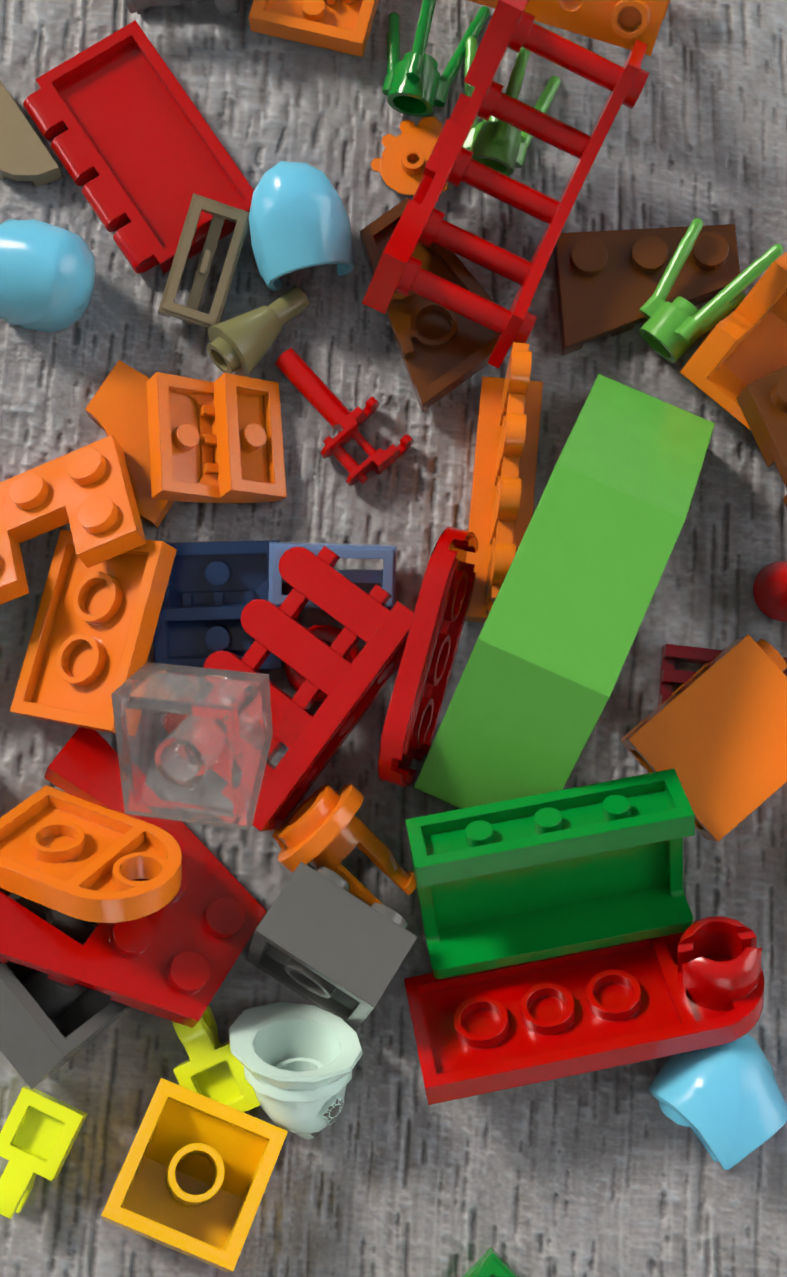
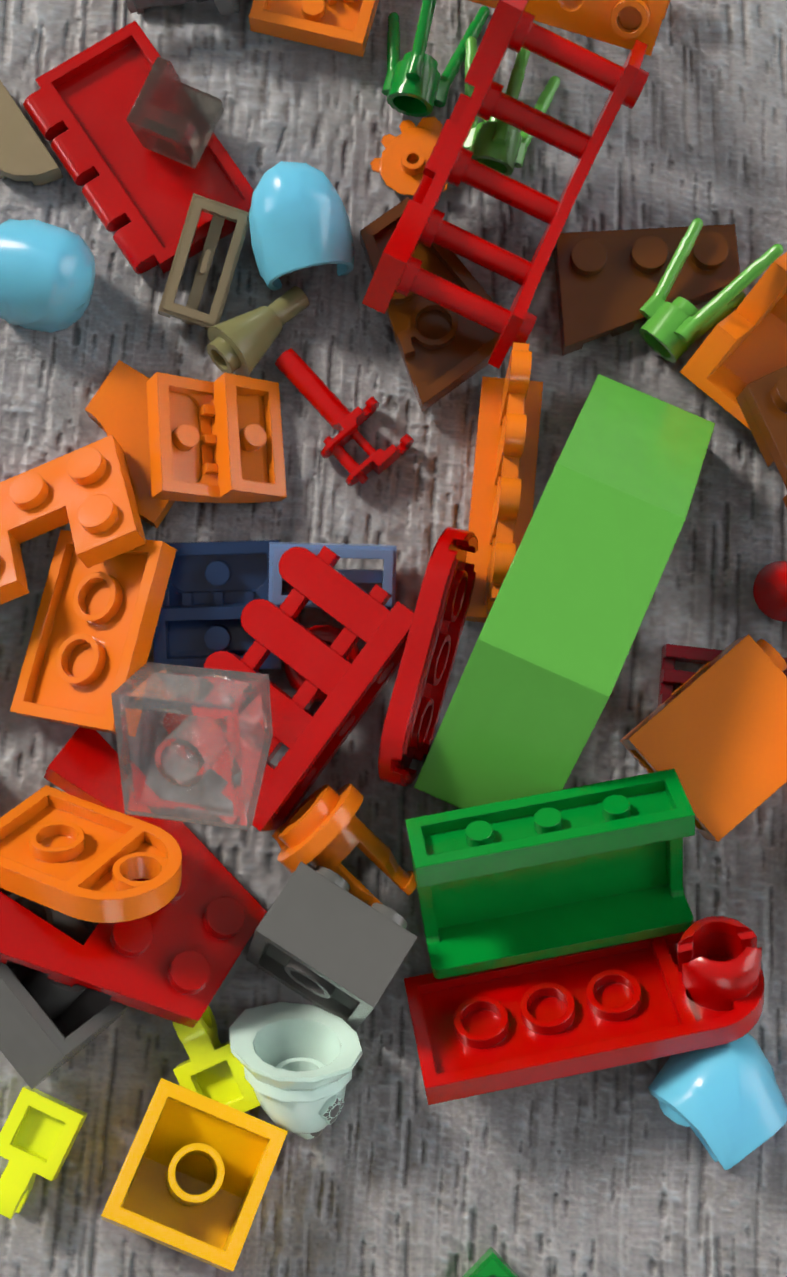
(174, 116): none -> clear smoke panel

